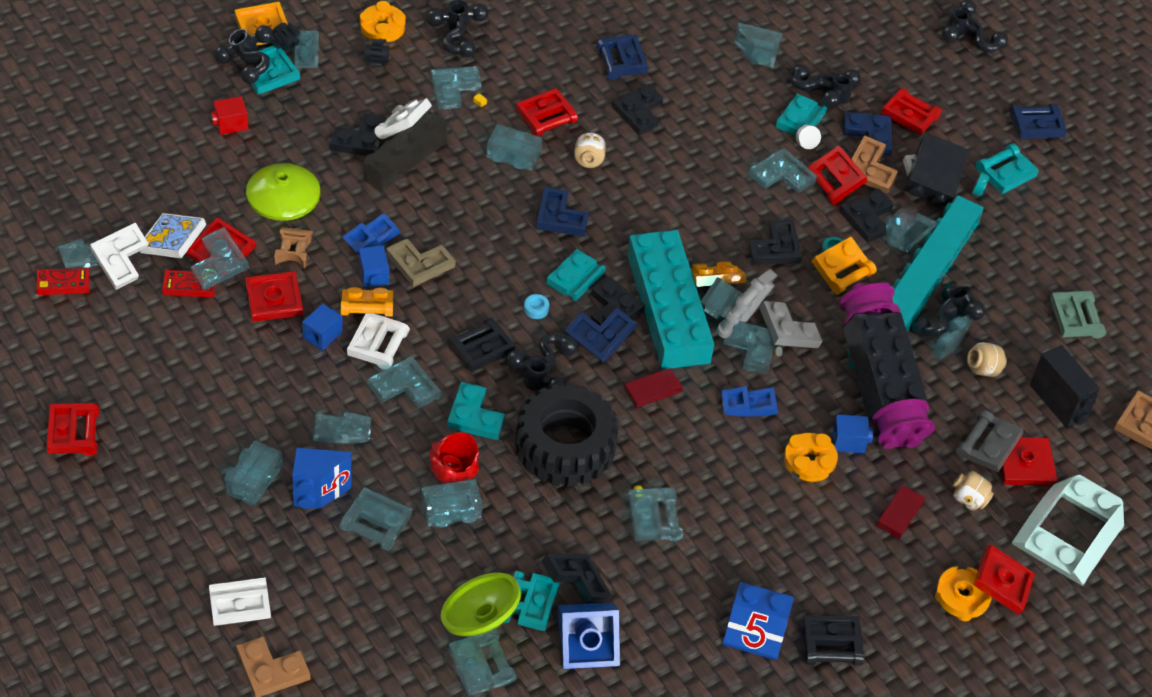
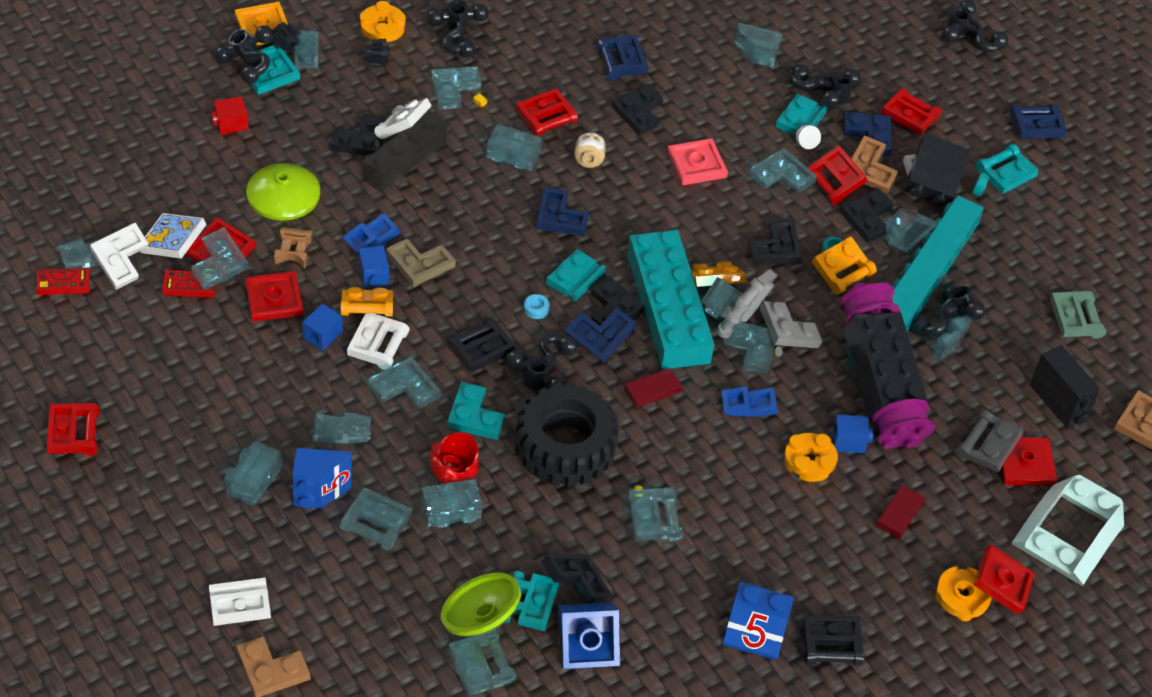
(697, 161): none -> coral tile
(972, 490): tan head -> none
(986, 359): tan head -> none

